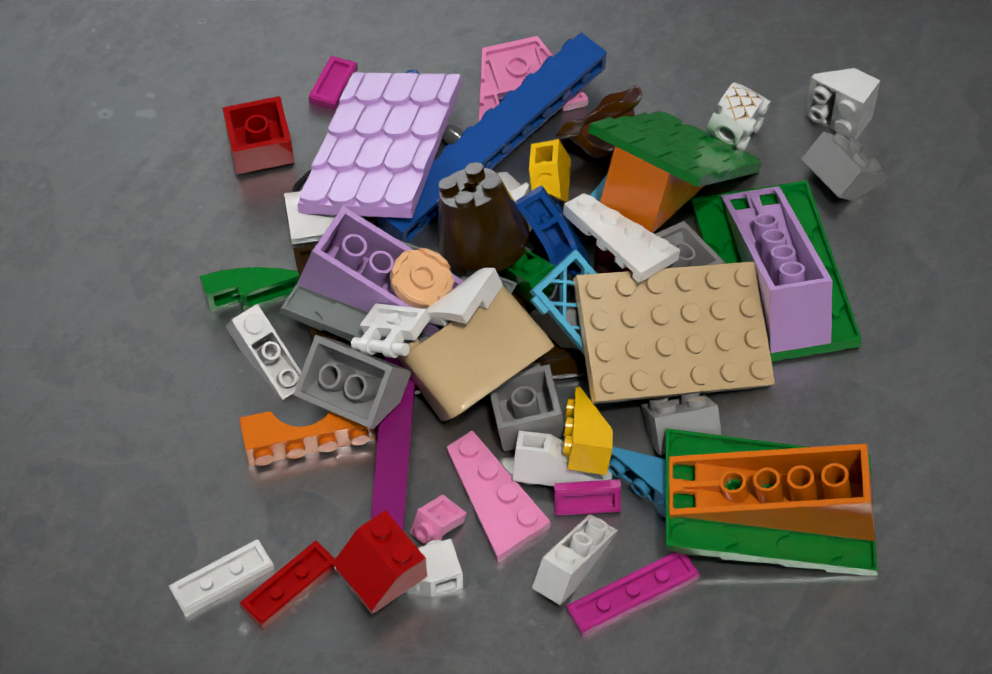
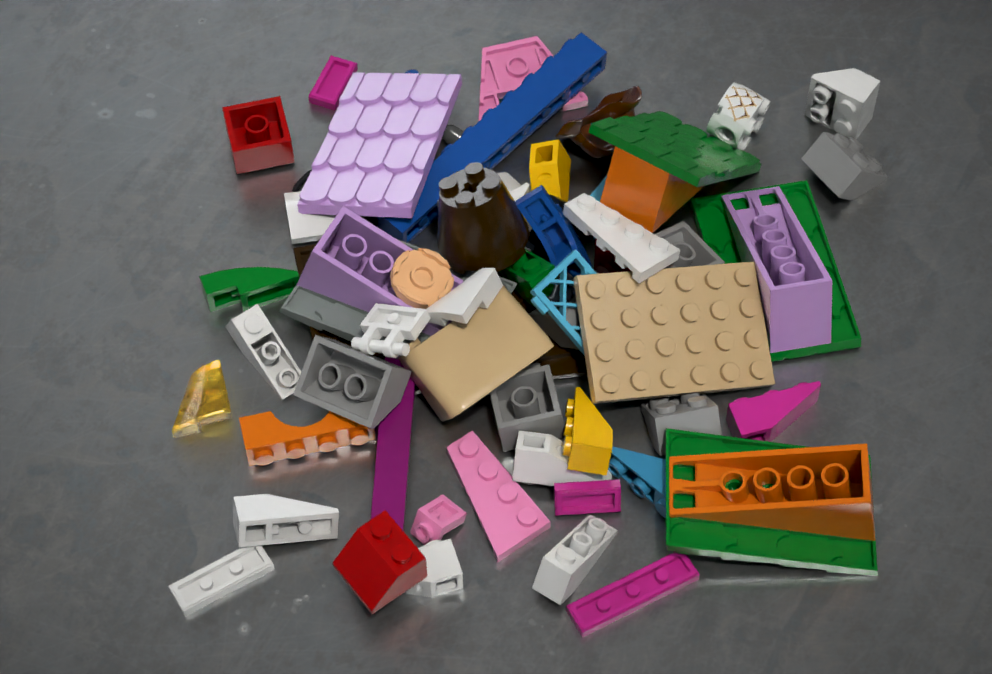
(203, 401): none -> clear yellow slope
(280, 520): none -> white slope
(288, 585): red tile -> none
(770, 413): none -> dark pink slope

